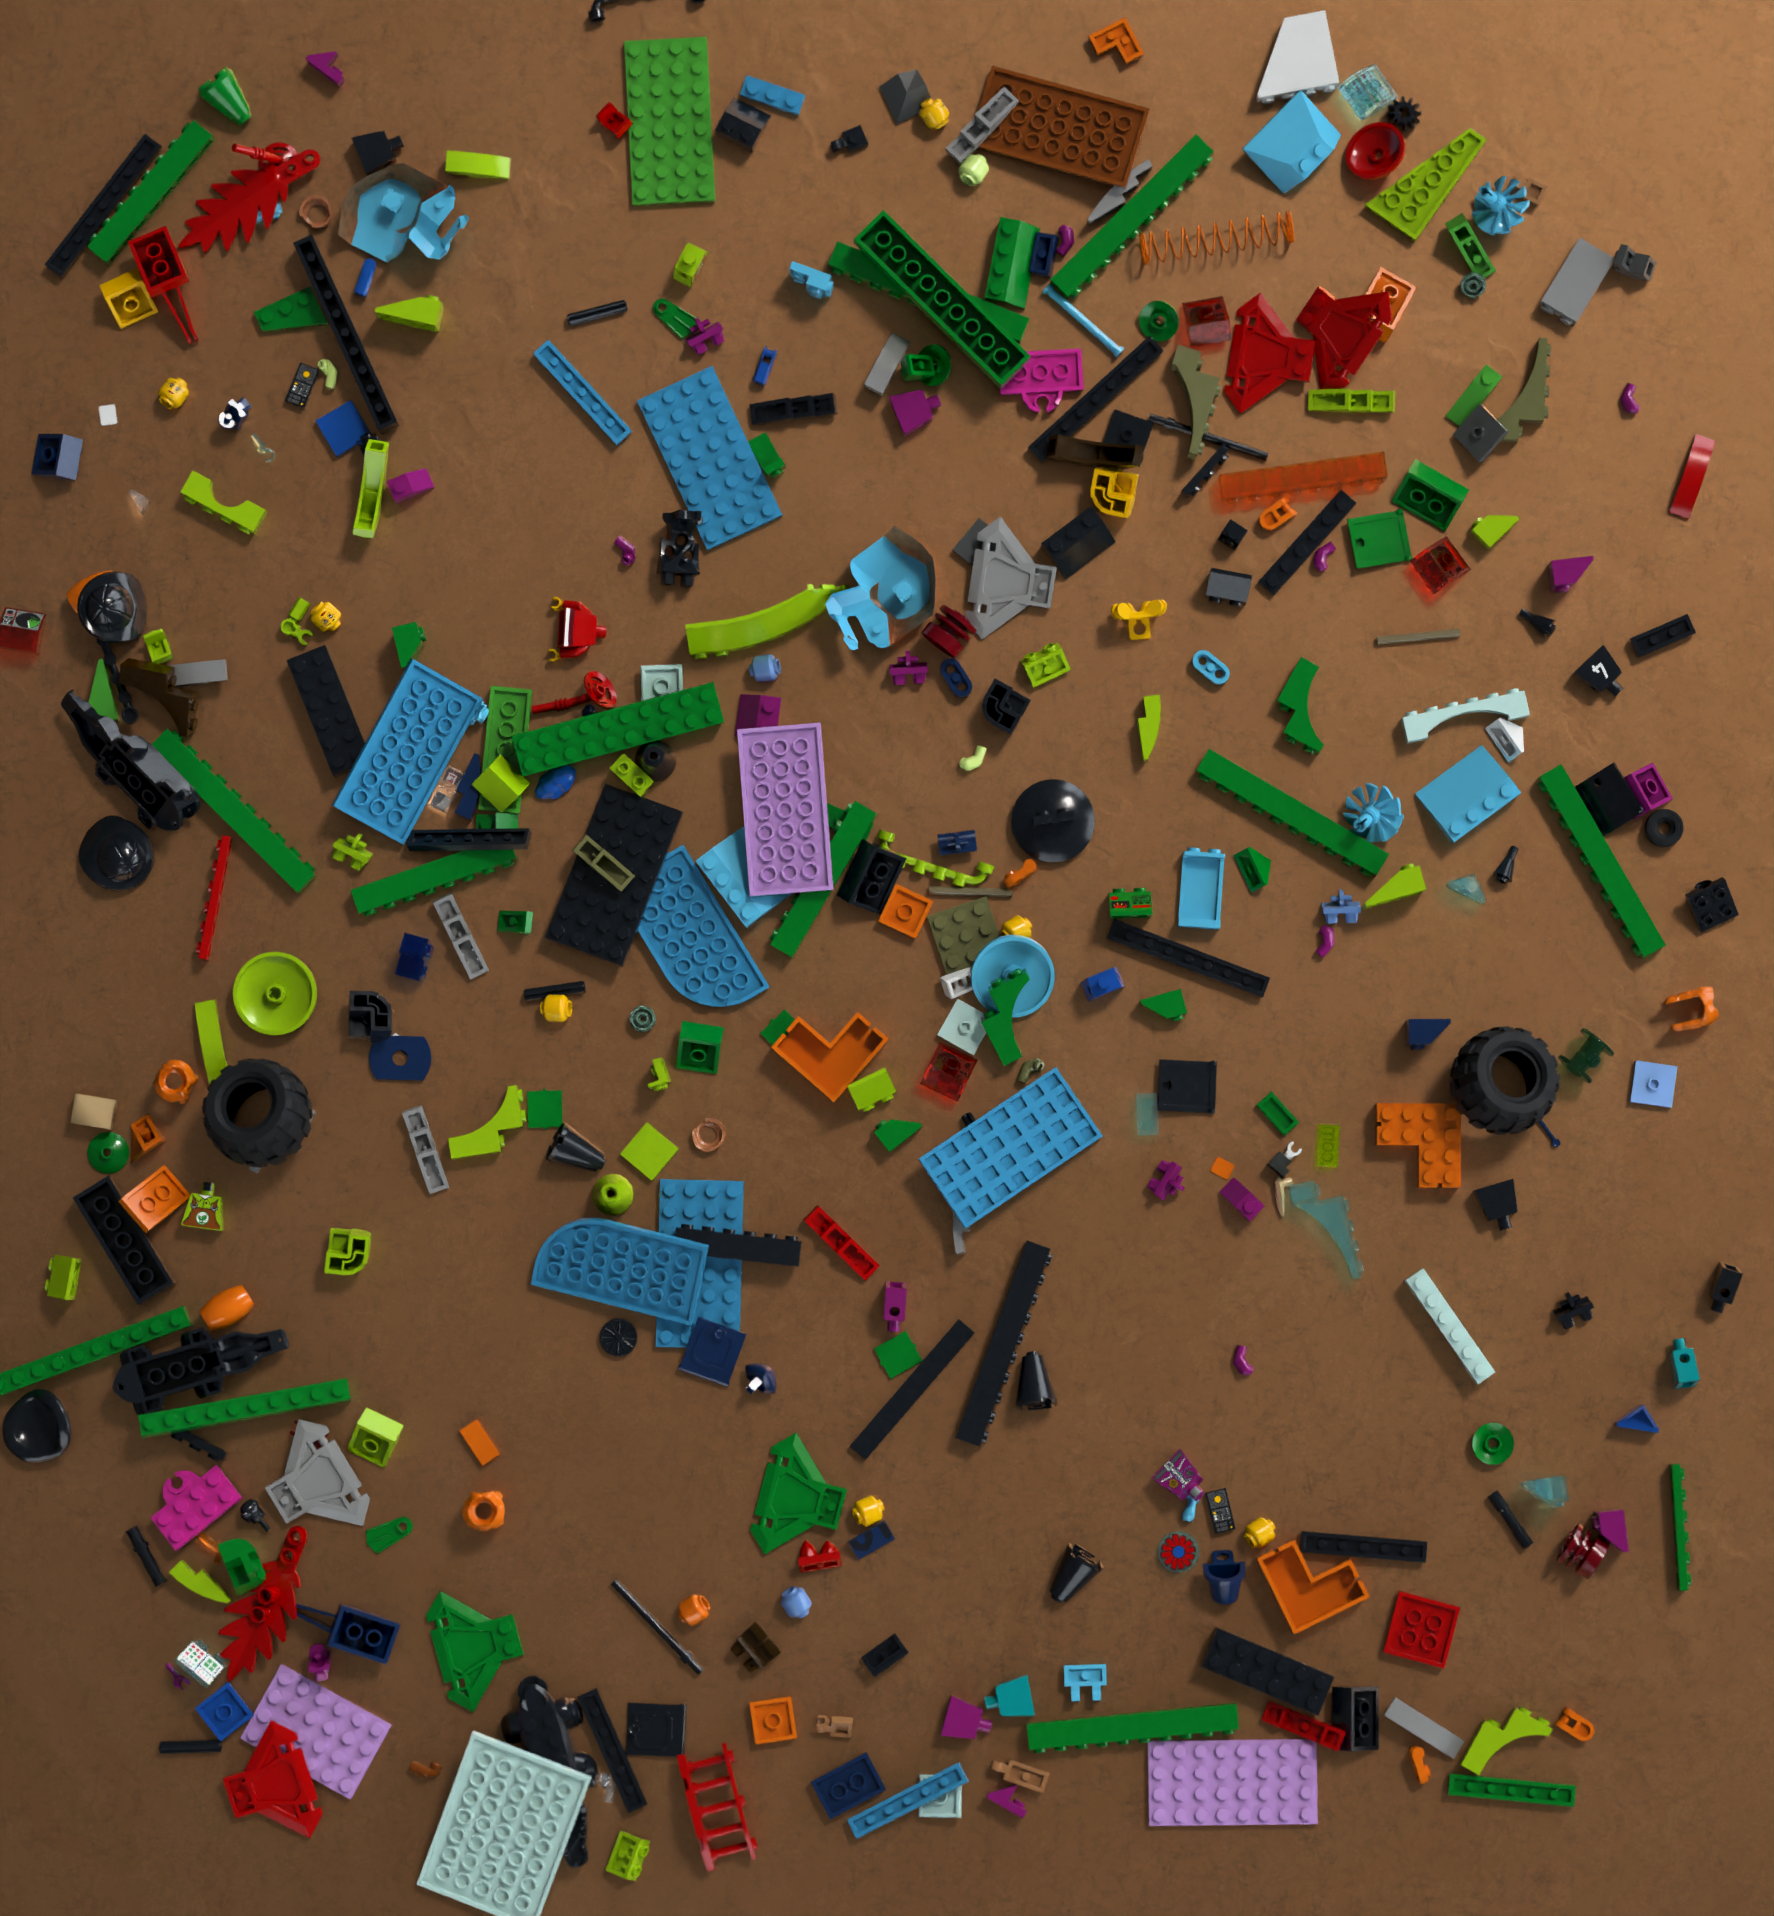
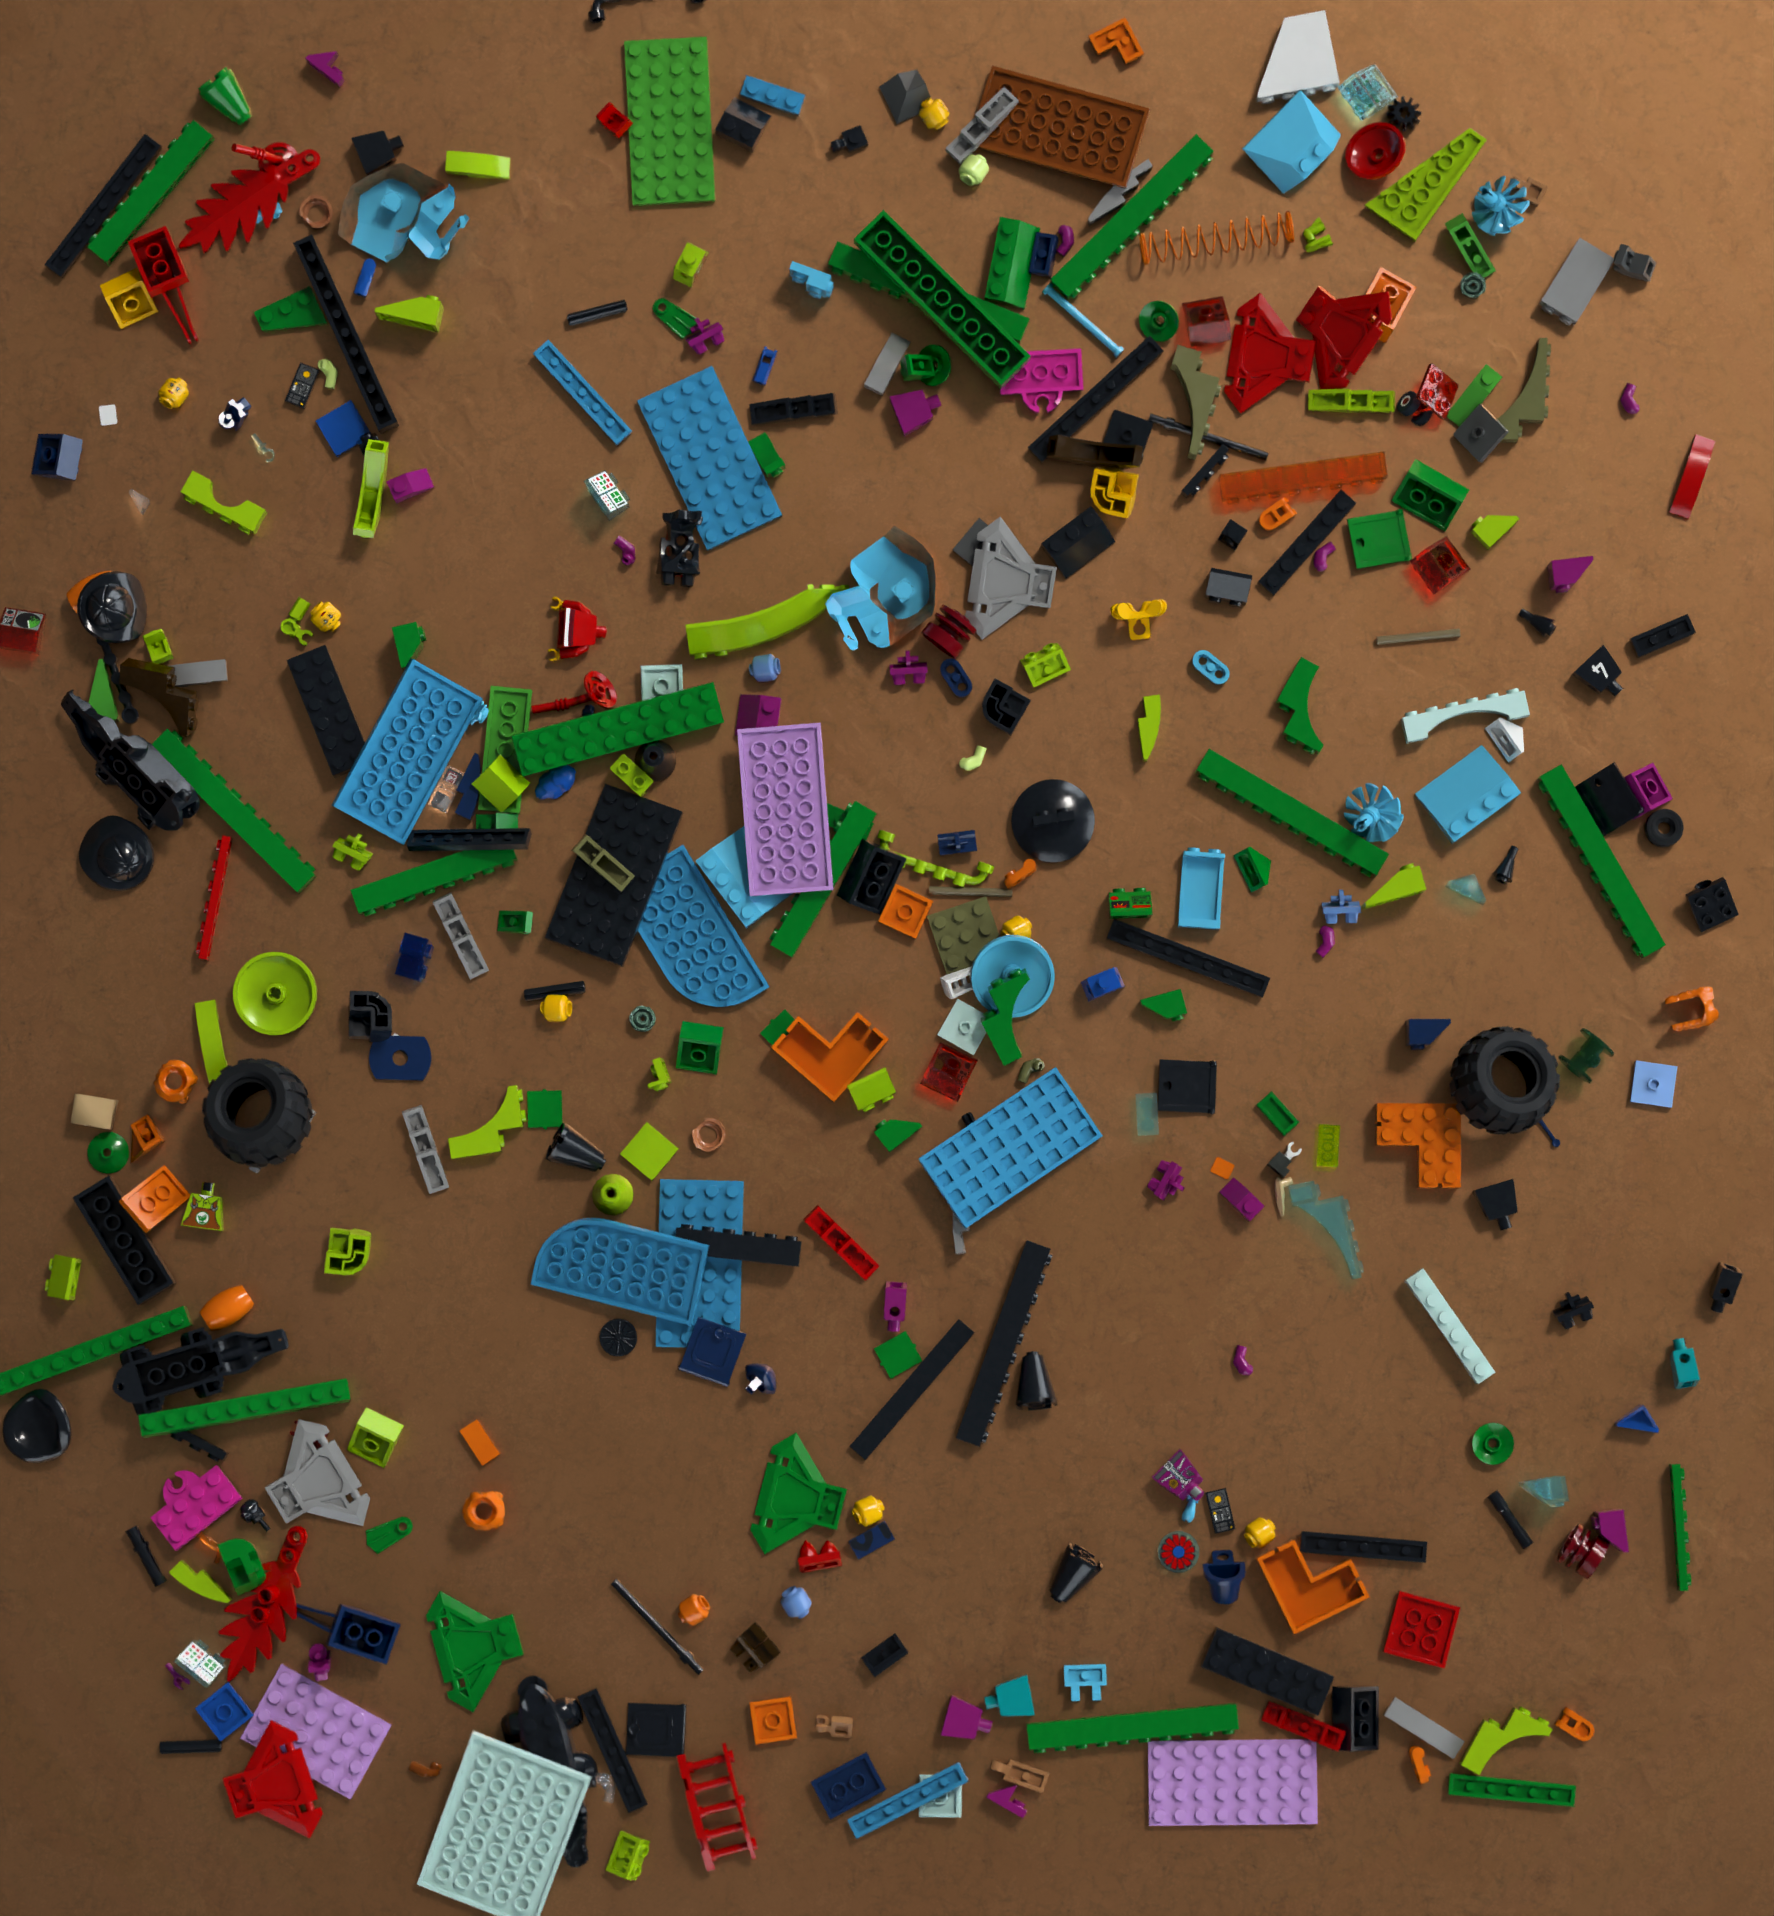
(606, 494): none -> slope
(1314, 229): none -> lime piece
(1434, 396): none -> clear red plate

